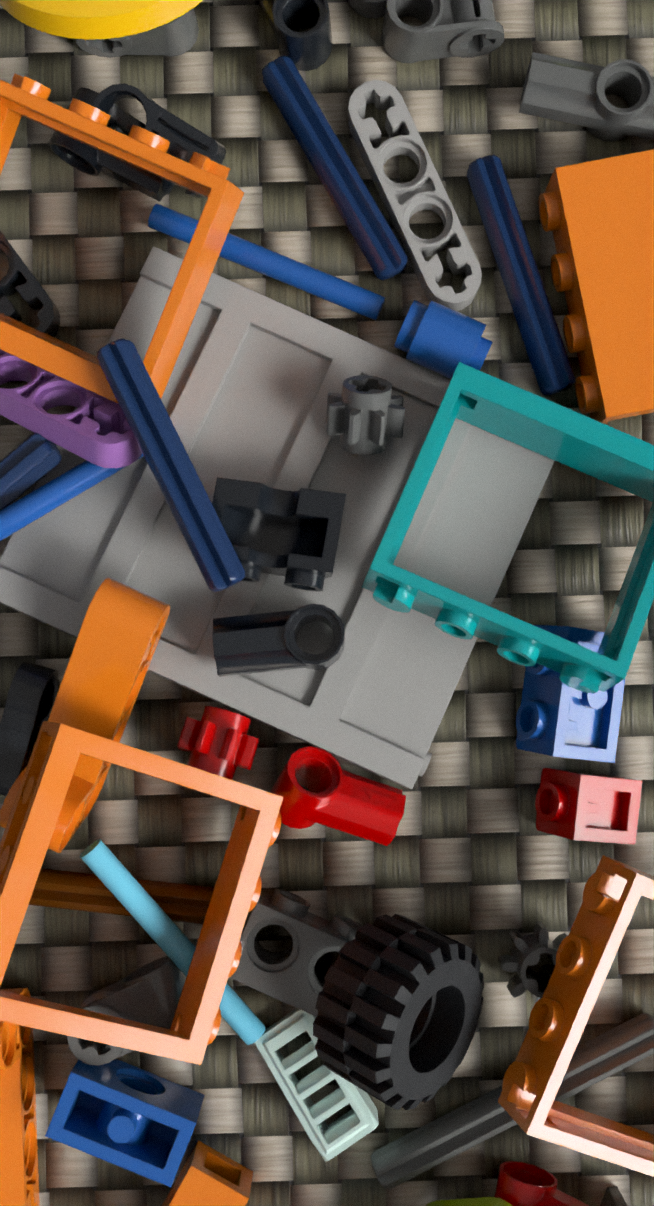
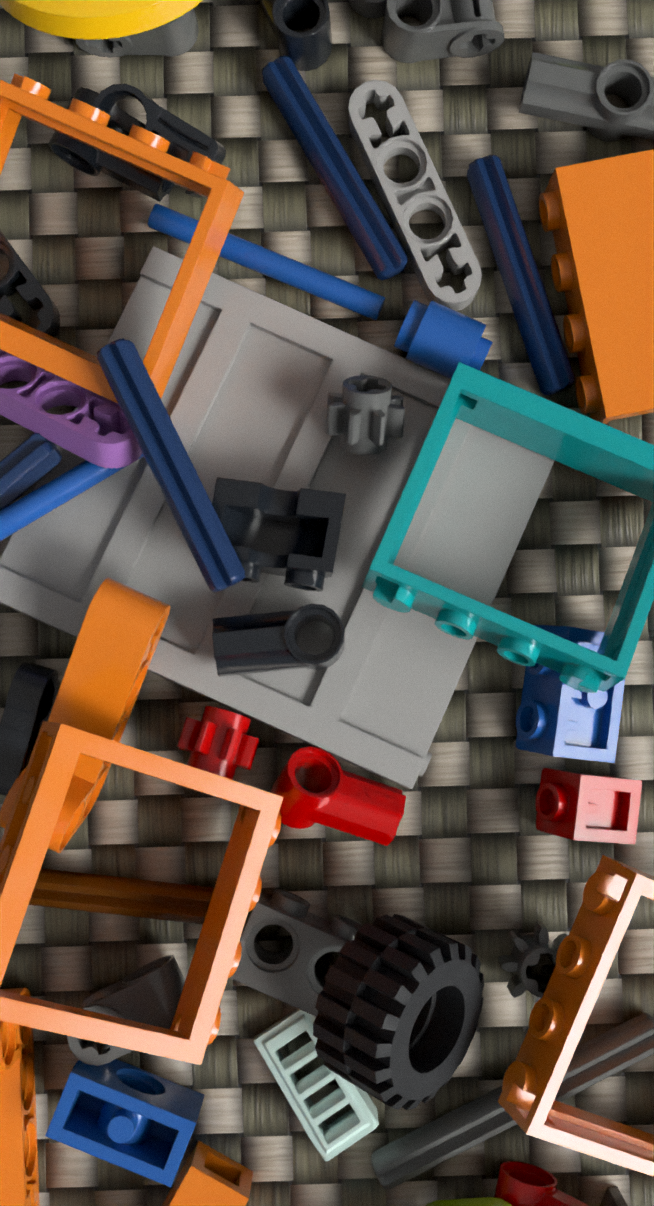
(165, 933): medium azure bar -> none

